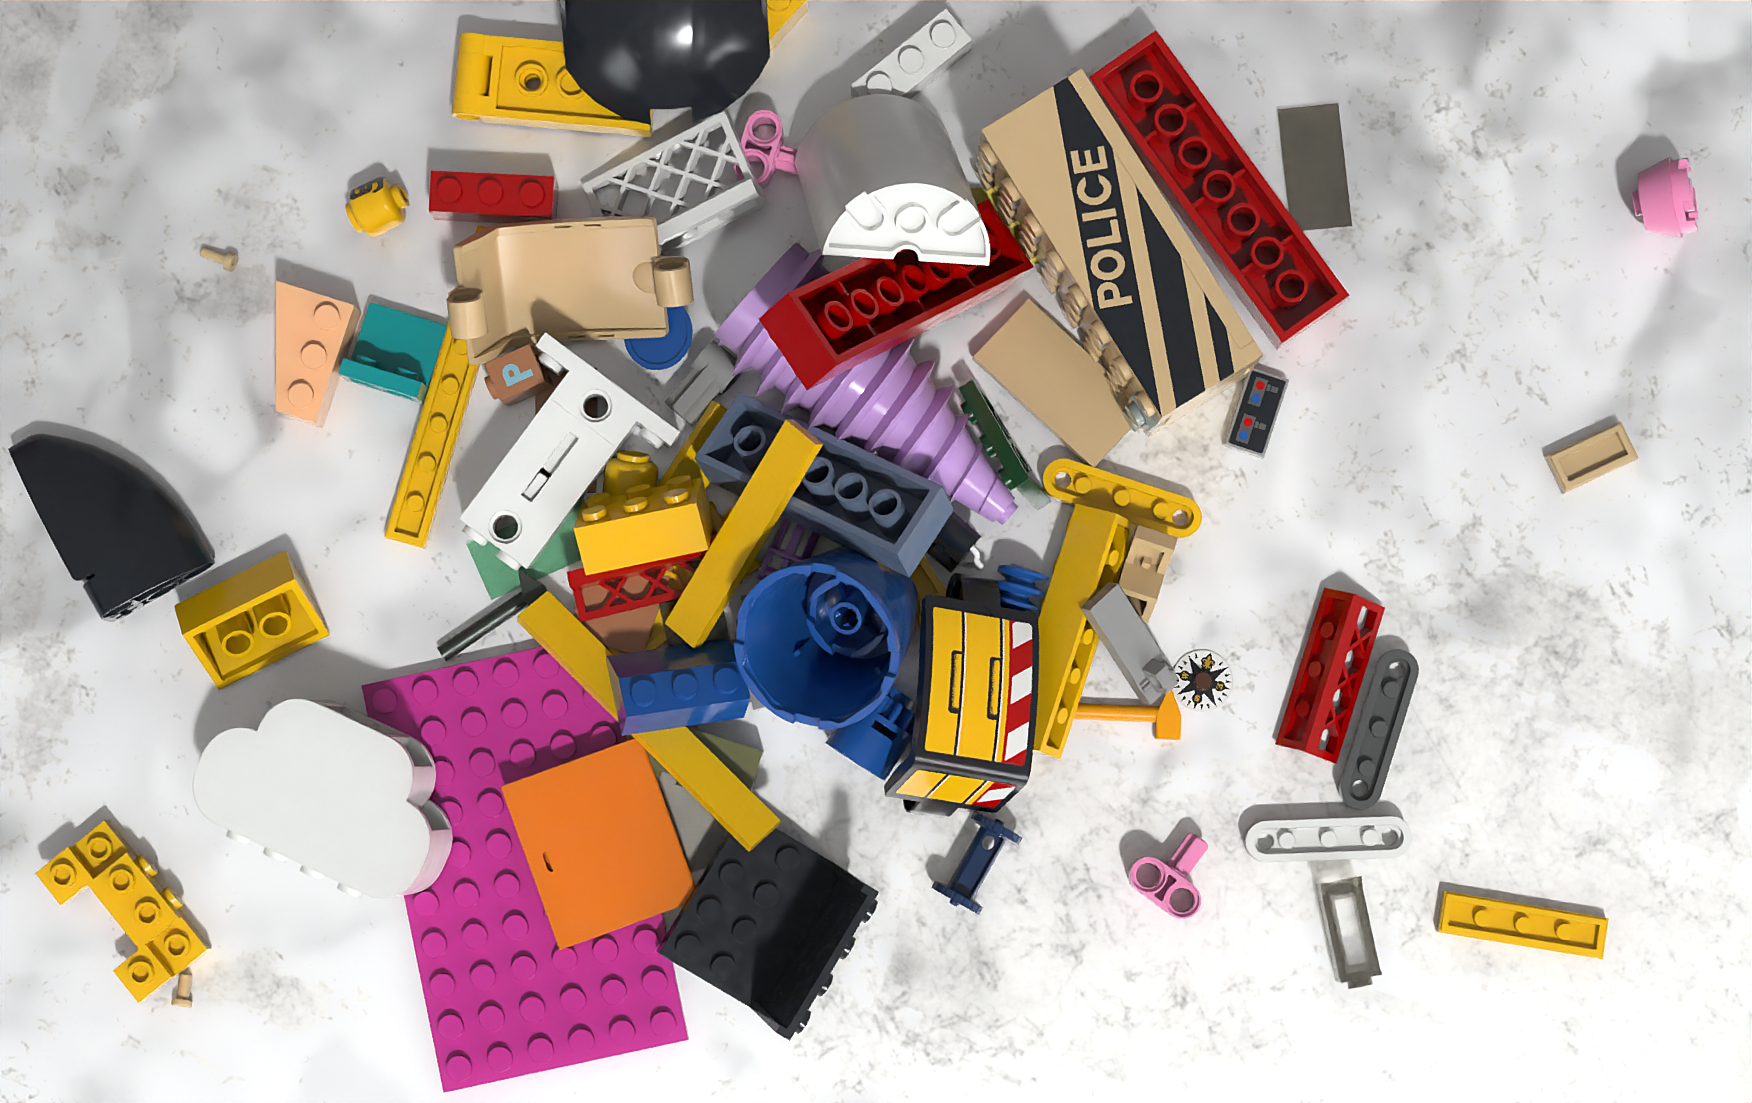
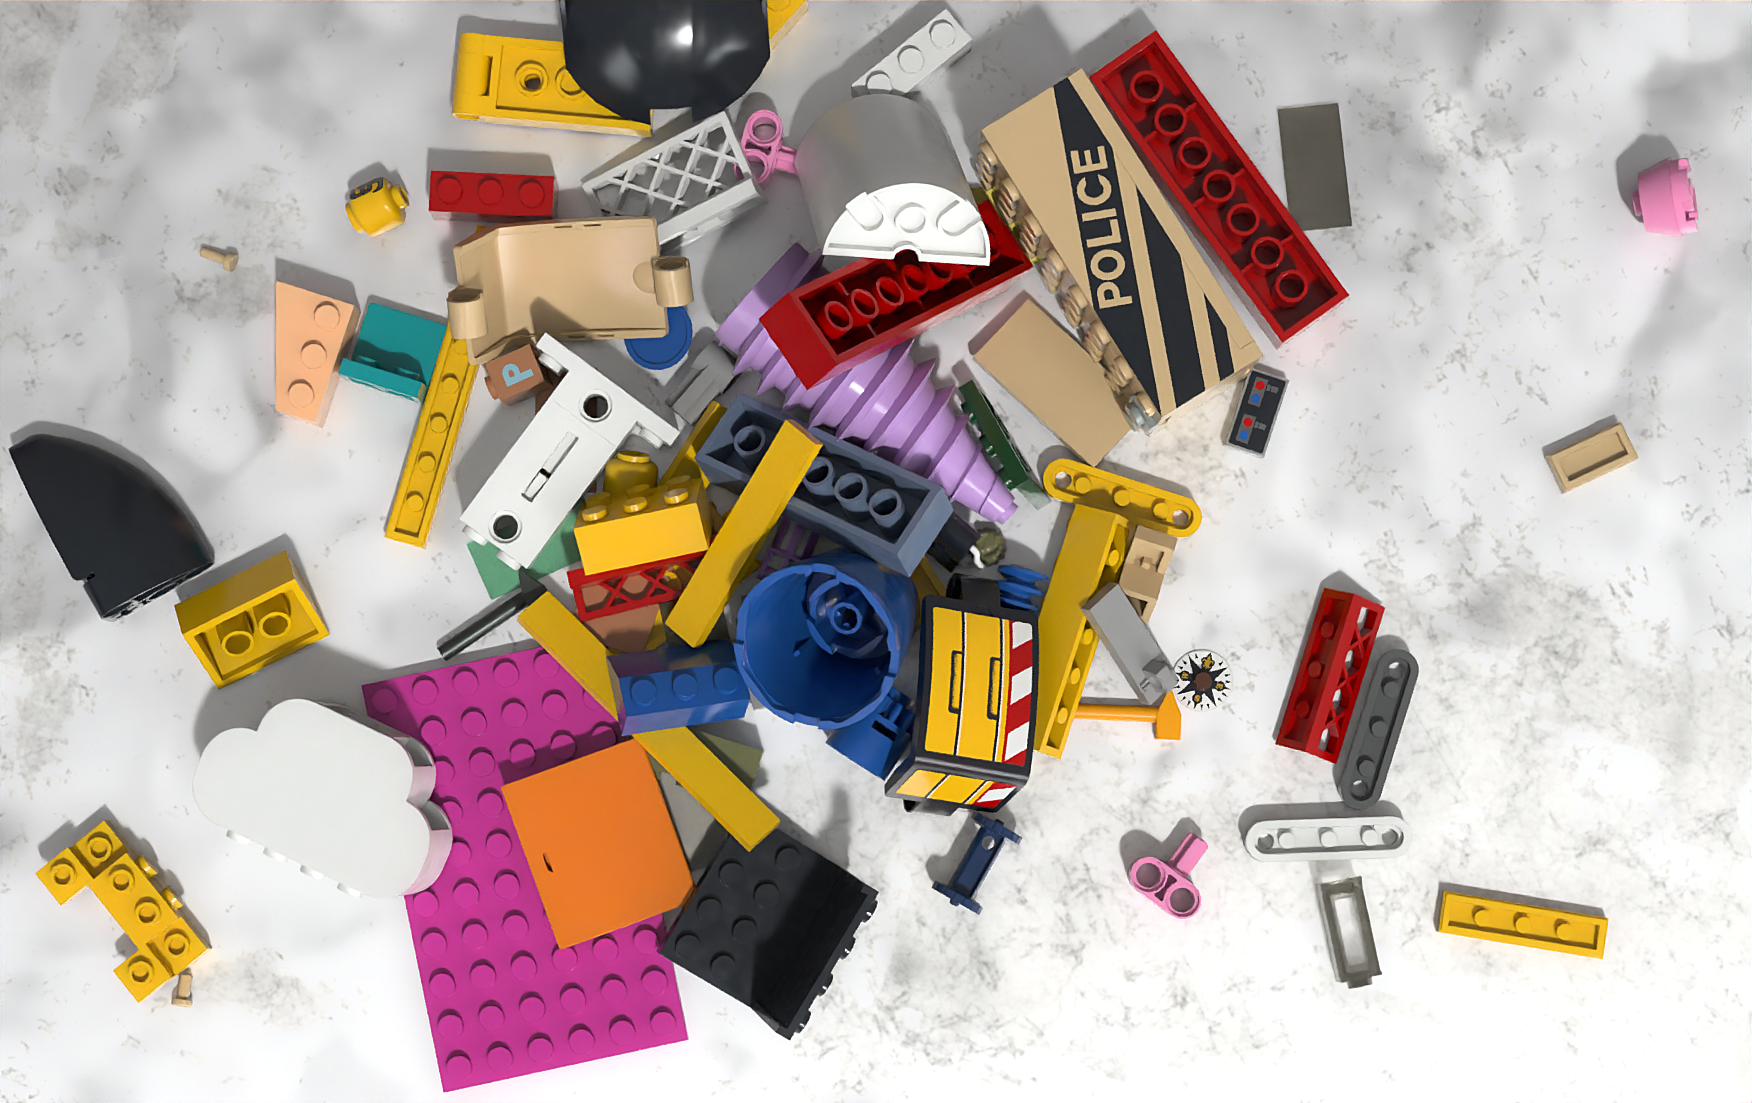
(990, 546): none -> olive piece

